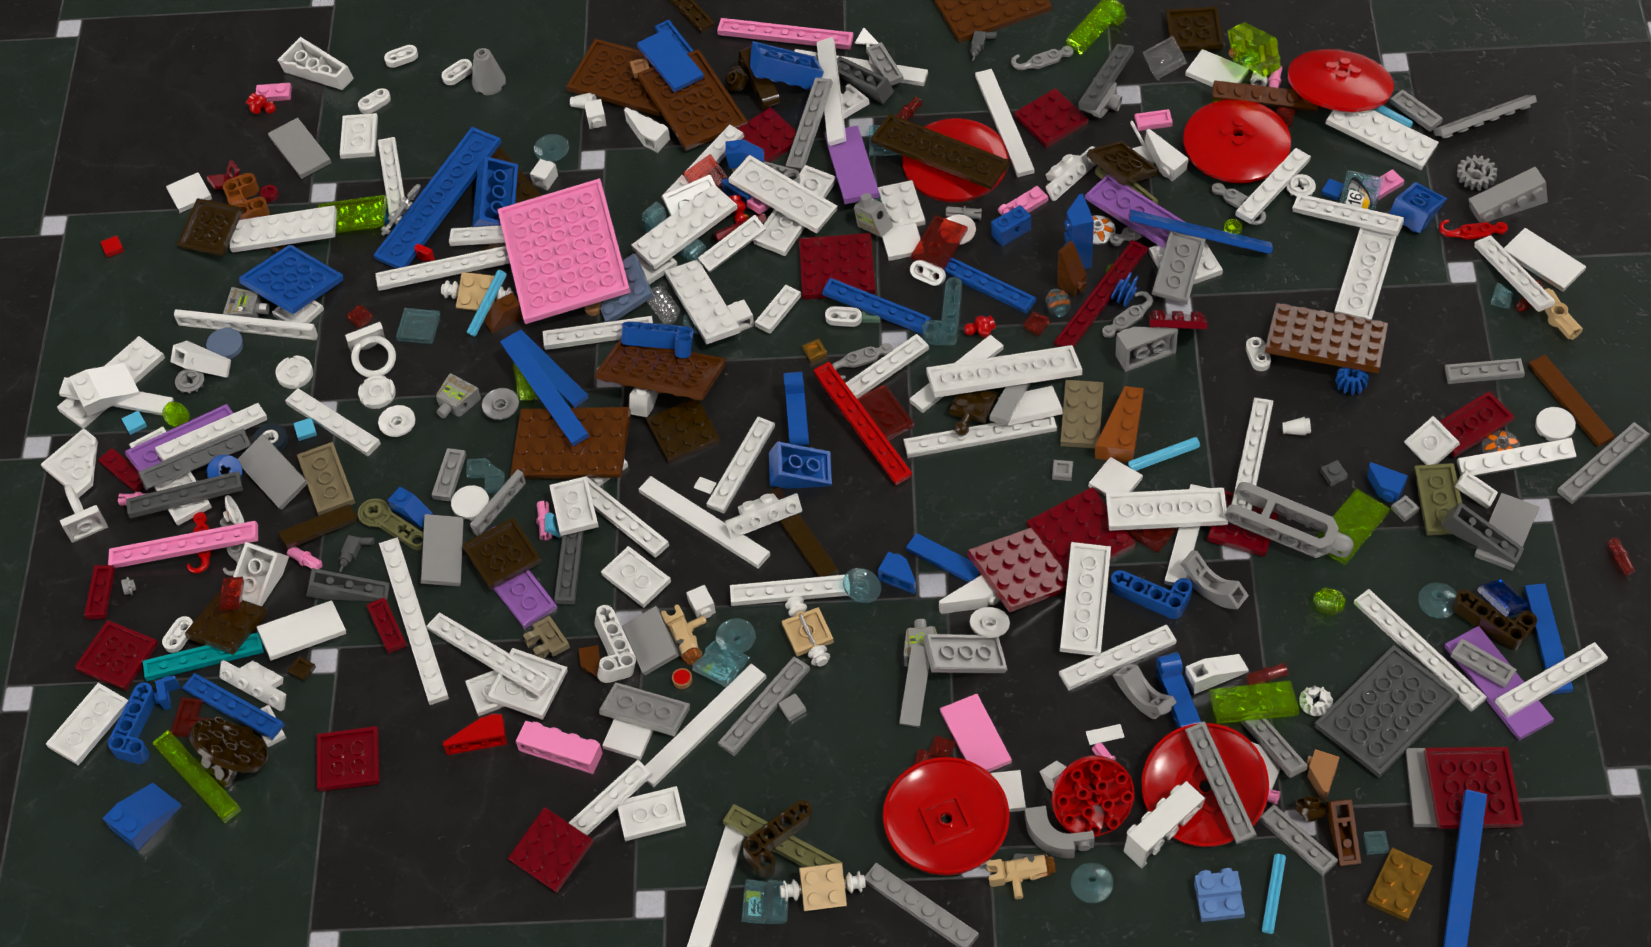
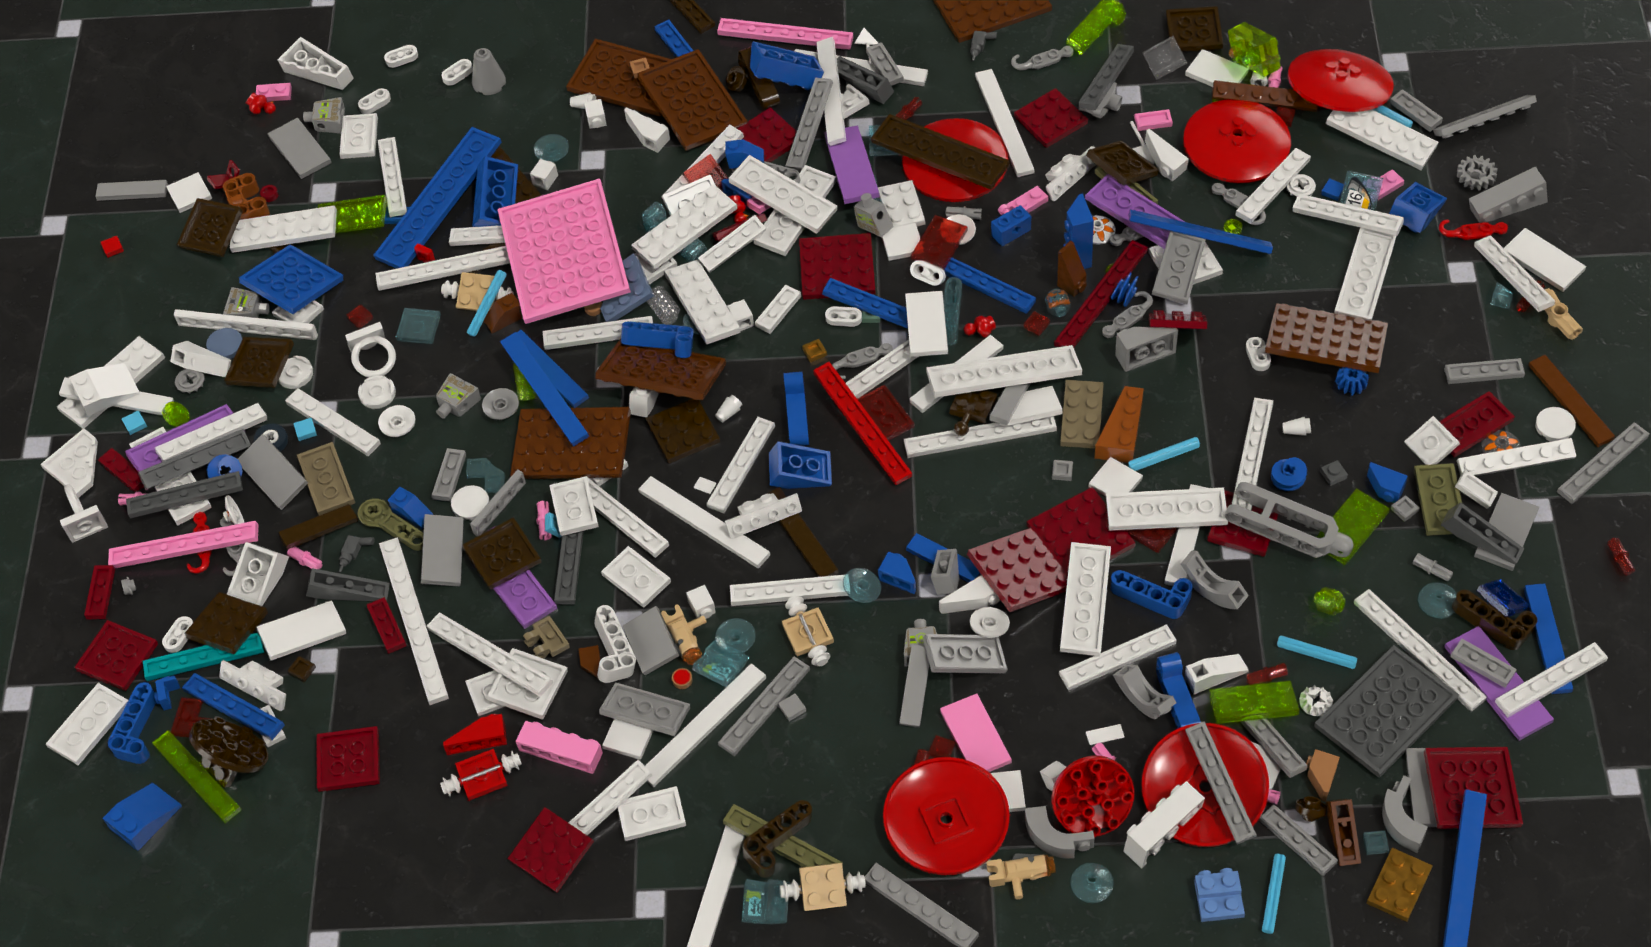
(131, 190): none -> light grey tile
(231, 593): clear red plate -> none
(259, 362): none -> dark brown plate
(326, 115): none -> light grey torso
(404, 204): light grey piece -> none
(481, 774): none -> red plate
(670, 60): blue tile -> none
(729, 407): none -> white cone
(926, 323): none -> white tile
(945, 571): none -> light grey slope
(1289, 474): none -> blue piece
(1317, 652): none -> medium azure axle
(1397, 822): none -> light grey arch
(1432, 567): none -> light grey axle

